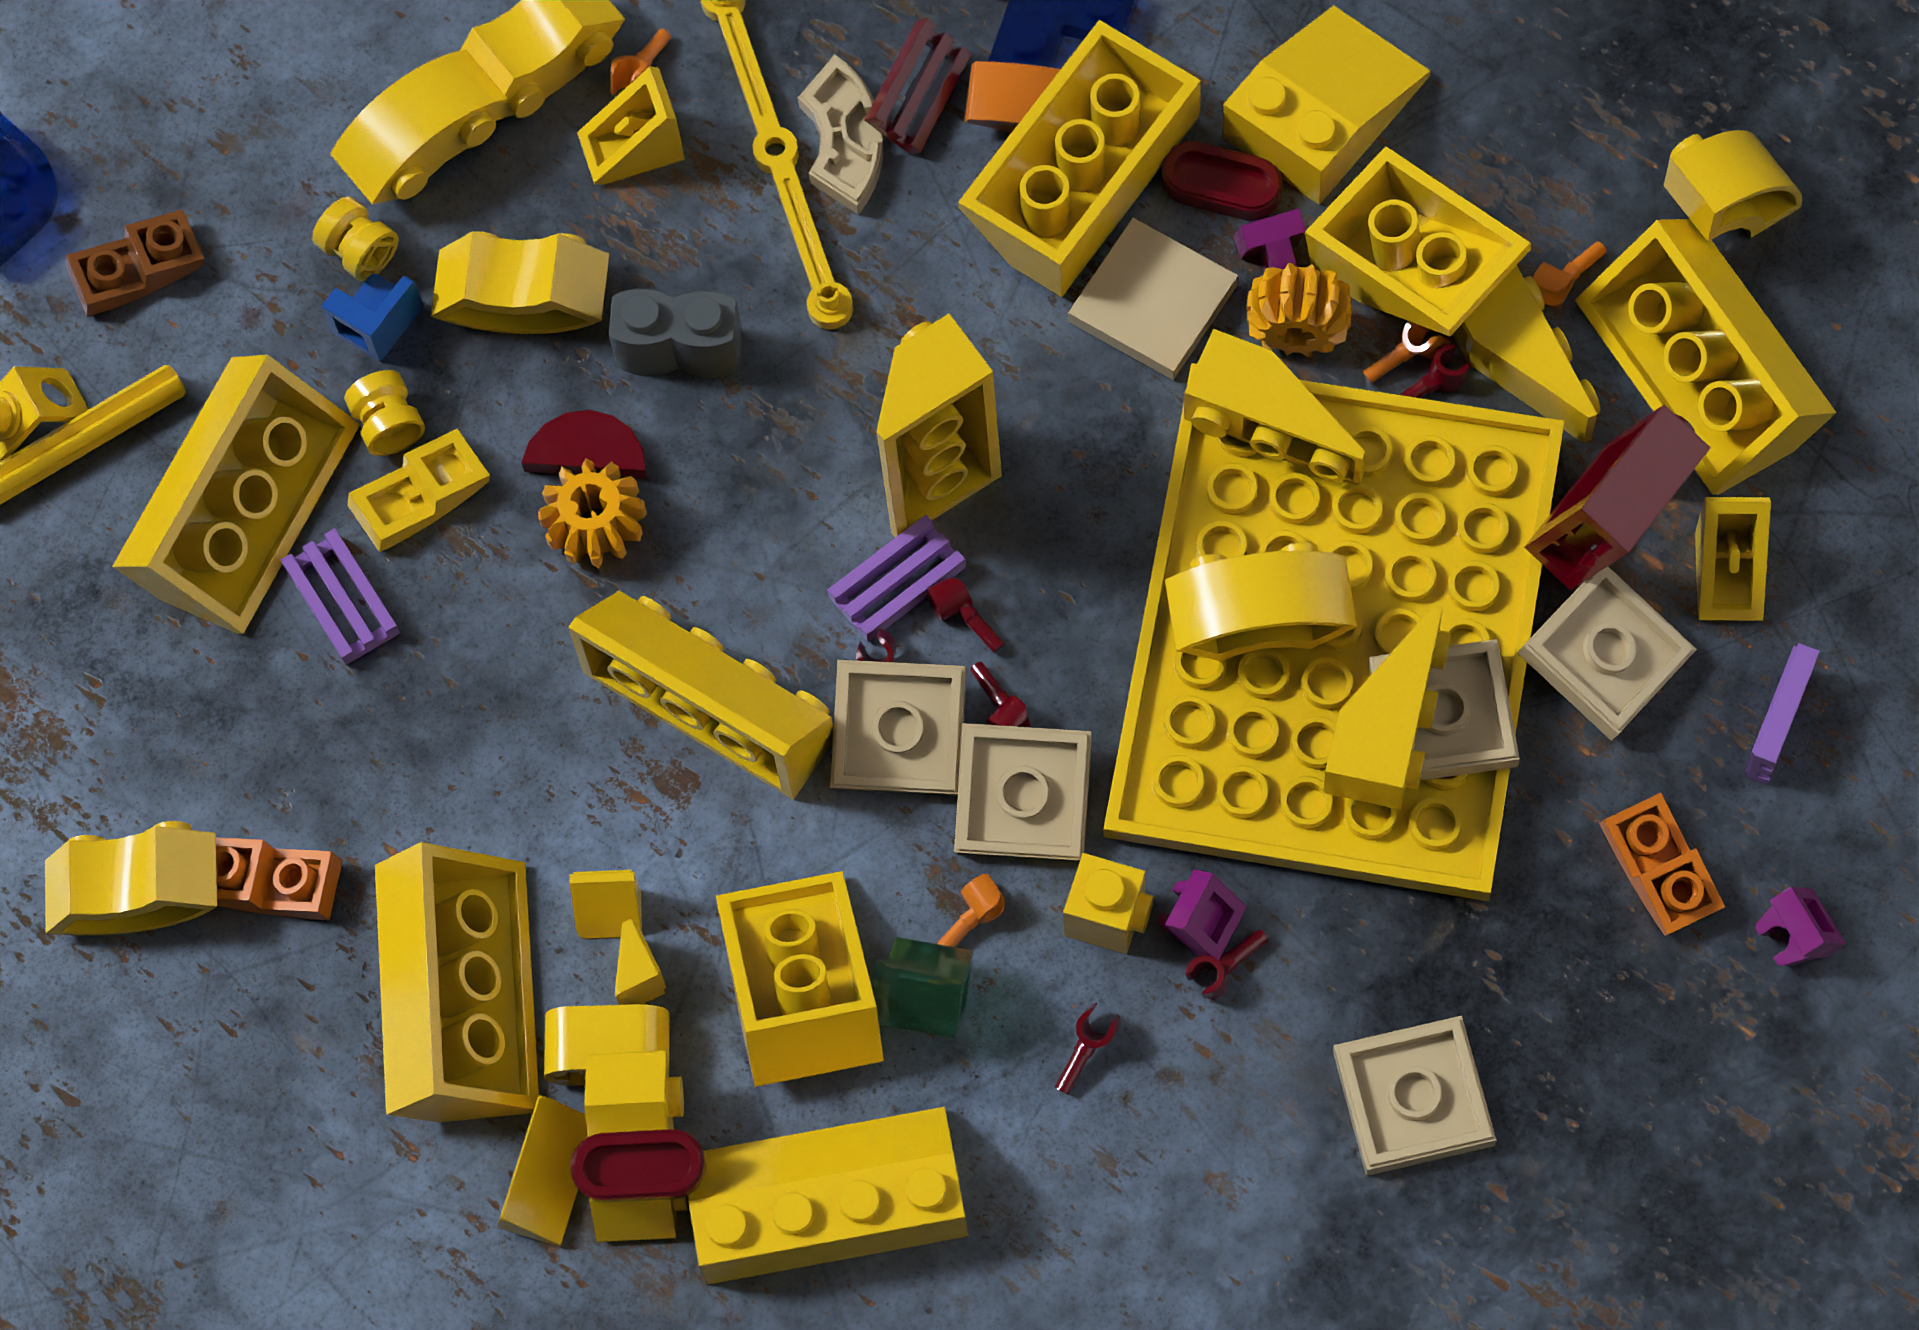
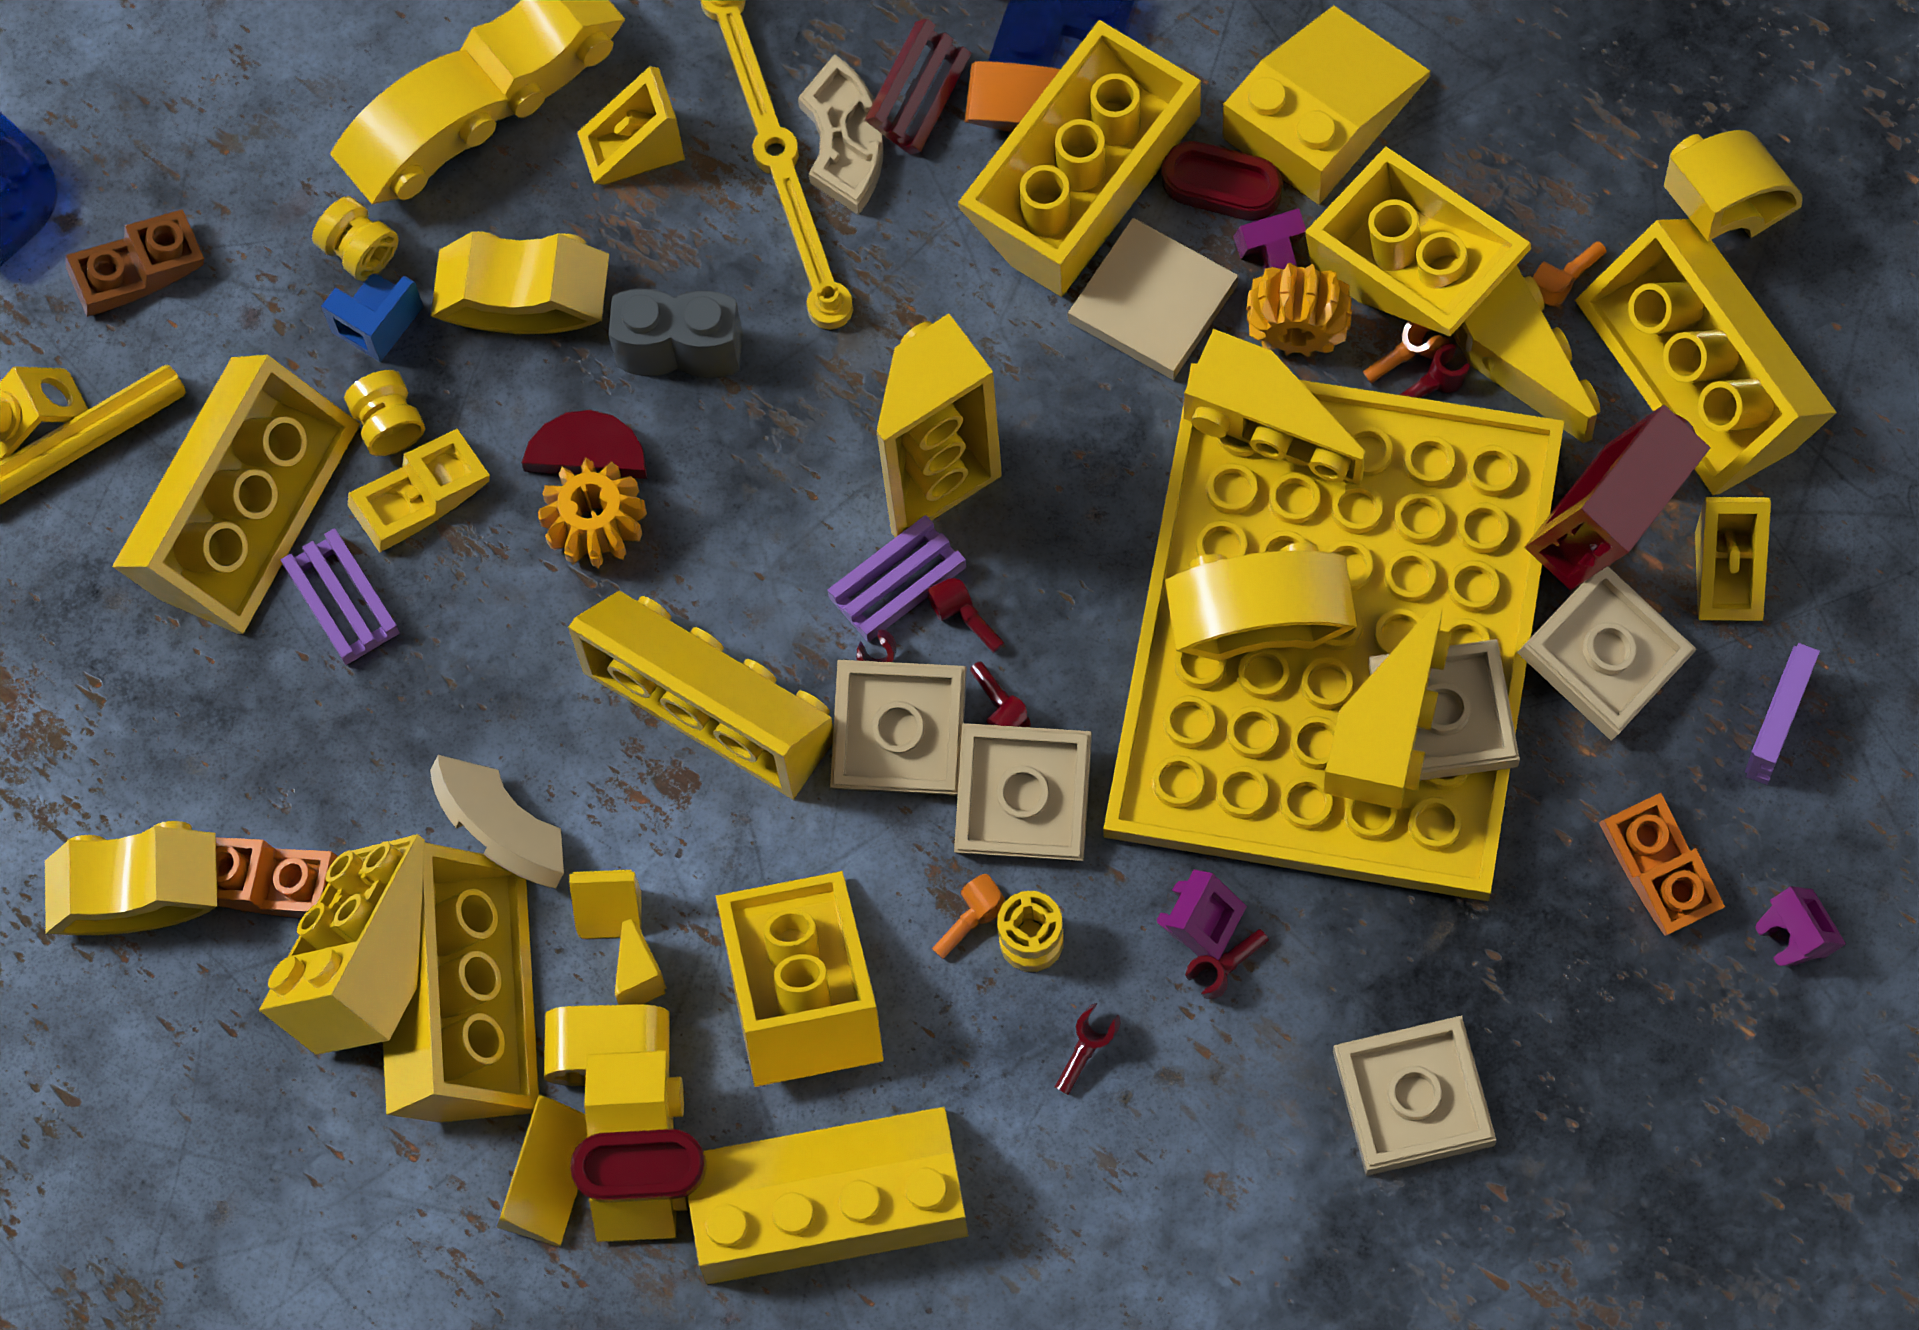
(354, 951): none -> yellow slope
(513, 837): none -> tan tile
(628, 68): orange hand -> none
(923, 987): clear green brick -> none
(1031, 945): none -> yellow wheel
(1107, 904): yellow brick -> none

